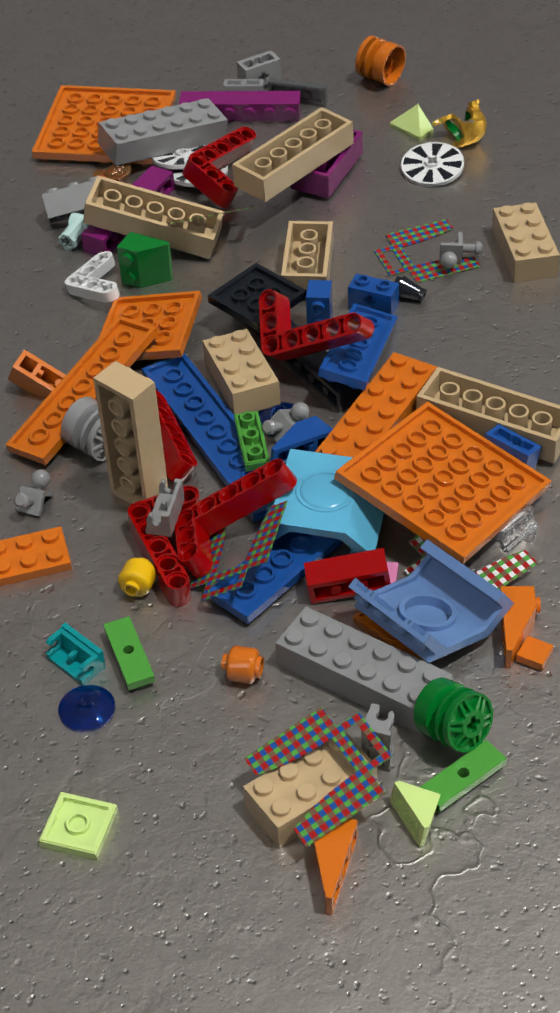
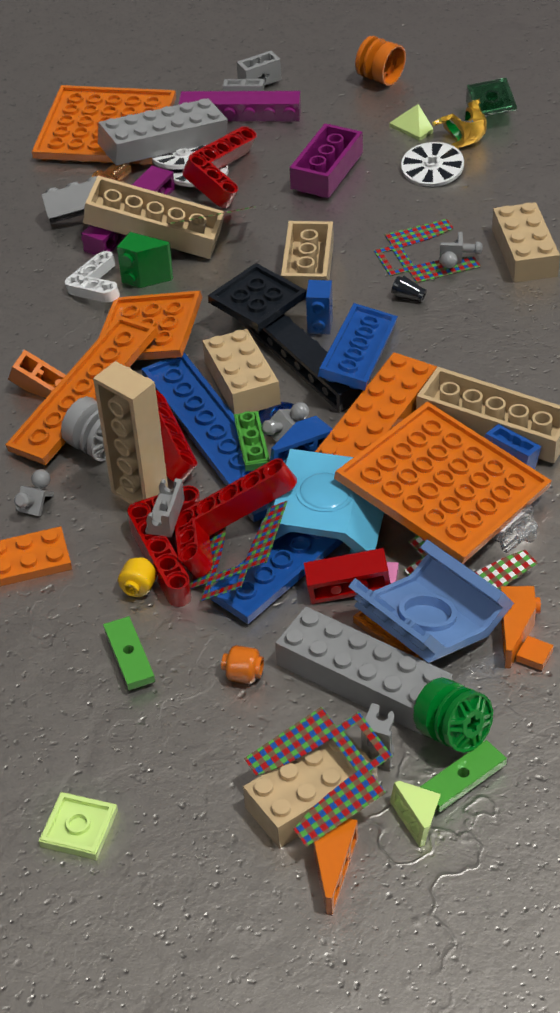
(72, 234): light aqua piece -> none
(75, 654): teal hinge -> none
(86, 708): clear blue dish -> none
(286, 343): red beam -> none
(293, 154): tan brick -> none
(309, 92): dark grey tile -> none
(373, 293): blue brick -> none
(494, 96): none -> clear green slope

